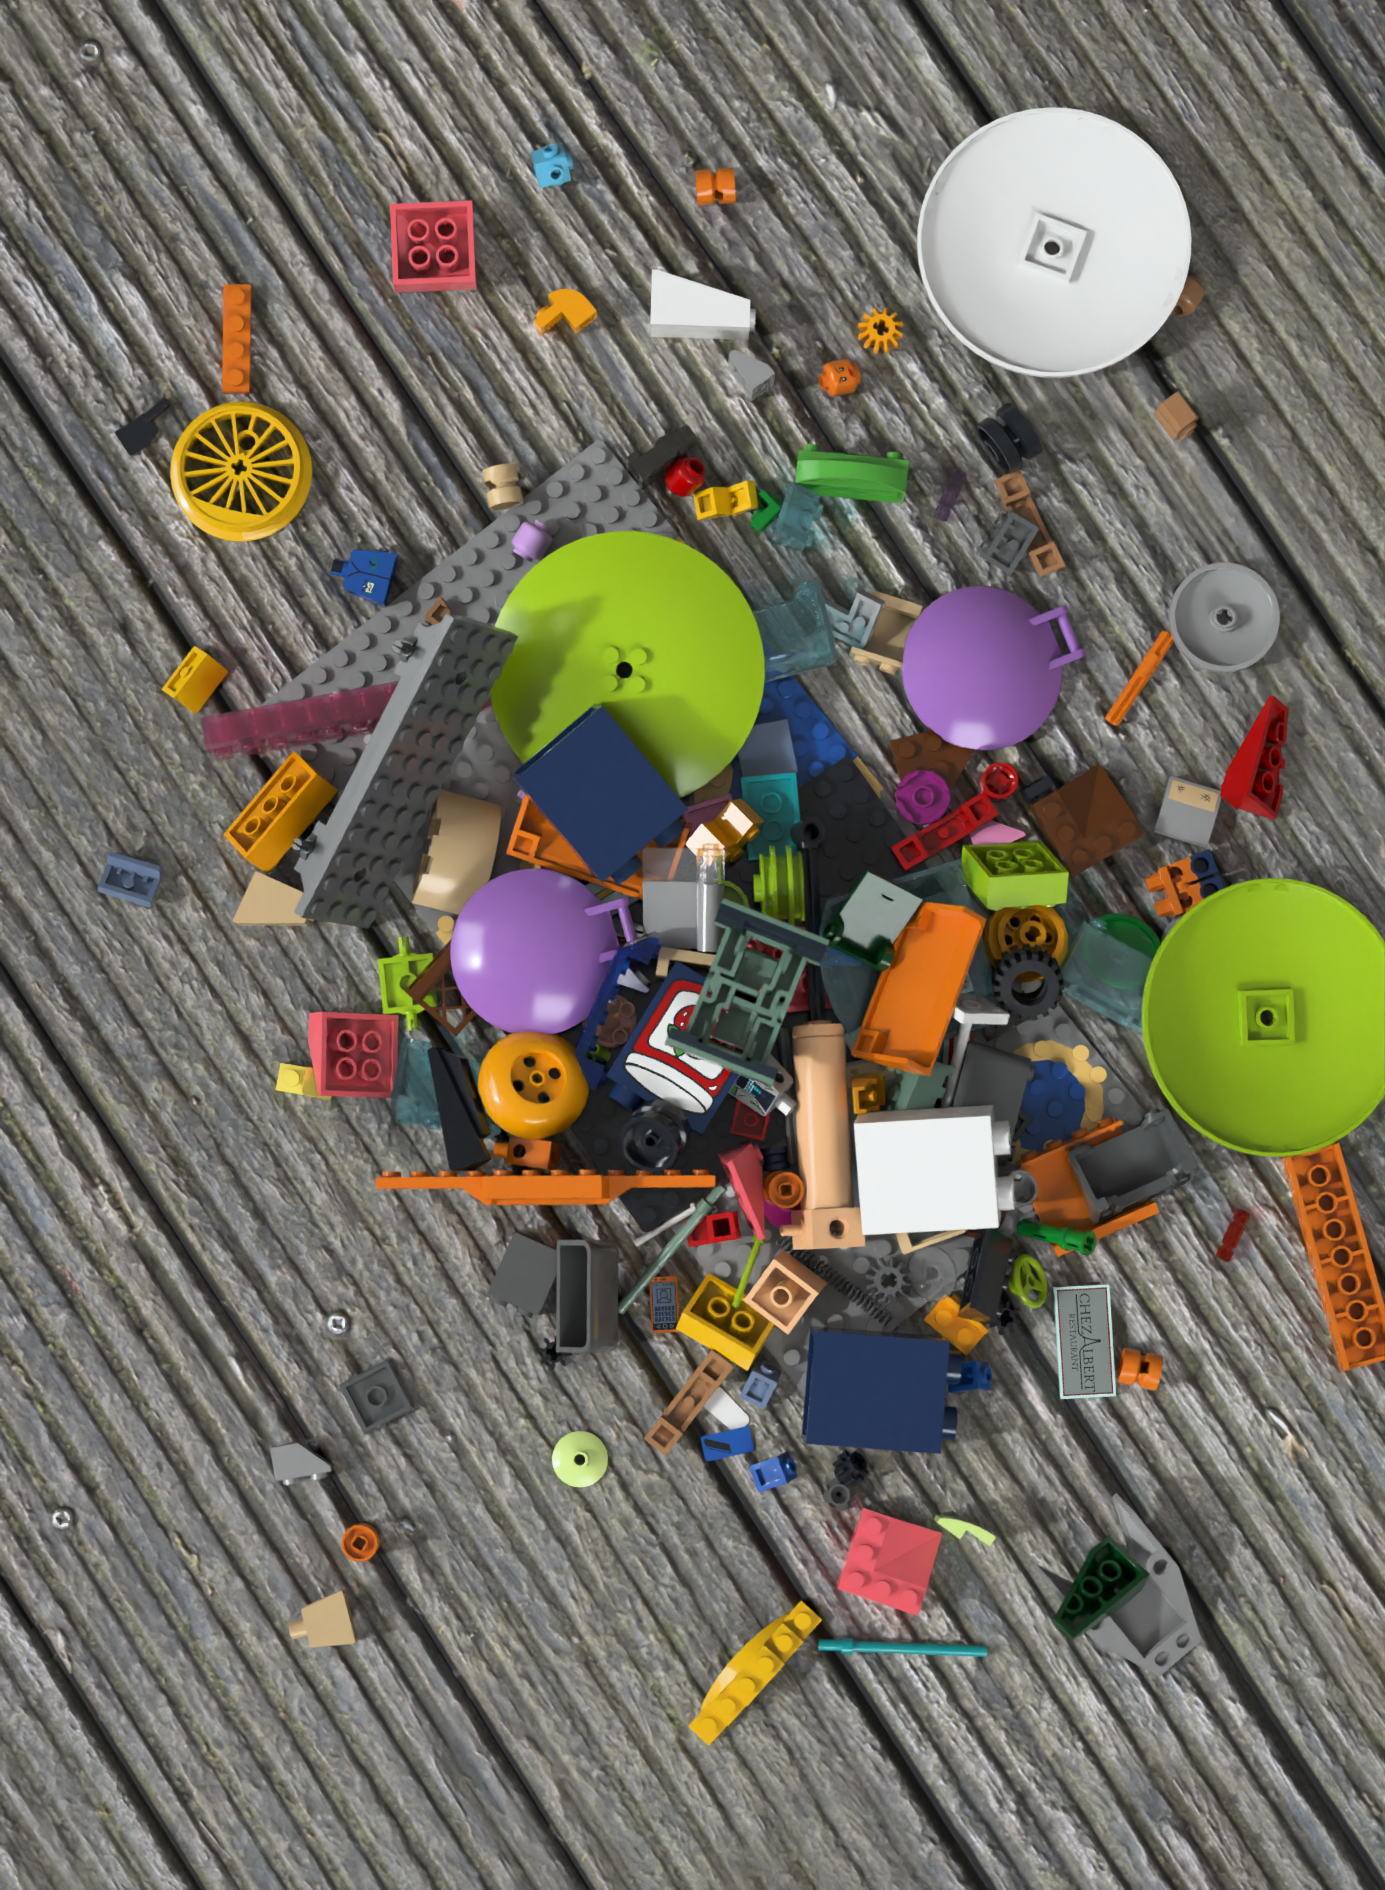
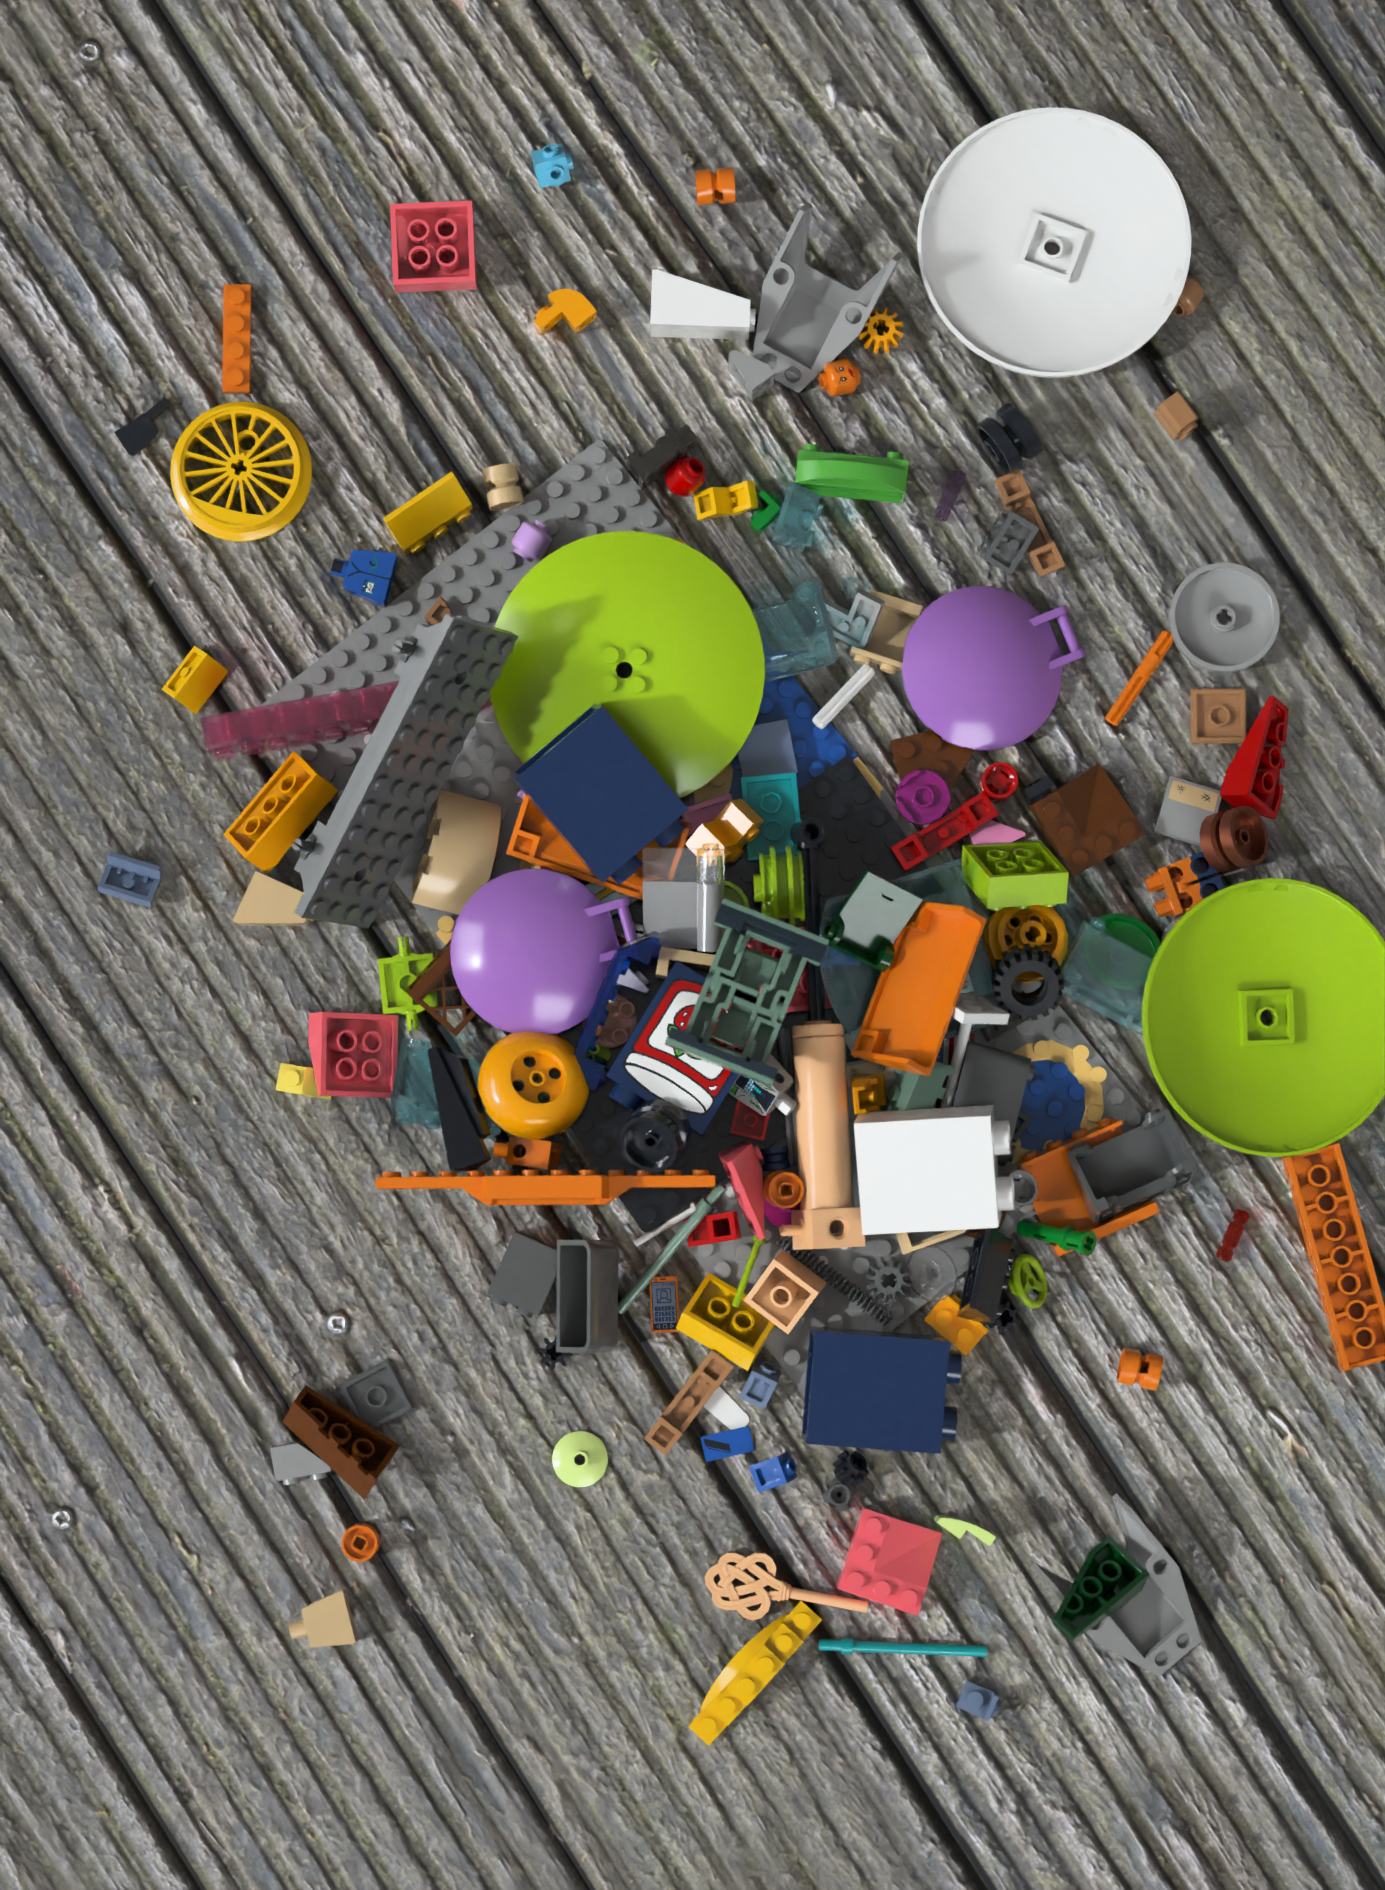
(341, 1440): none -> reddish brown wedge
(428, 514): none -> yellow slope
(784, 1591): none -> light nougat piece
(808, 314): none -> light grey windscreen
(843, 696): none -> white axle
(974, 1376): blue bracket -> none
(979, 1700): none -> sand blue bracket
(1084, 1341): light grey tile -> none
(1218, 716): none -> medium nougat tile
(1233, 839): none -> copper wheel

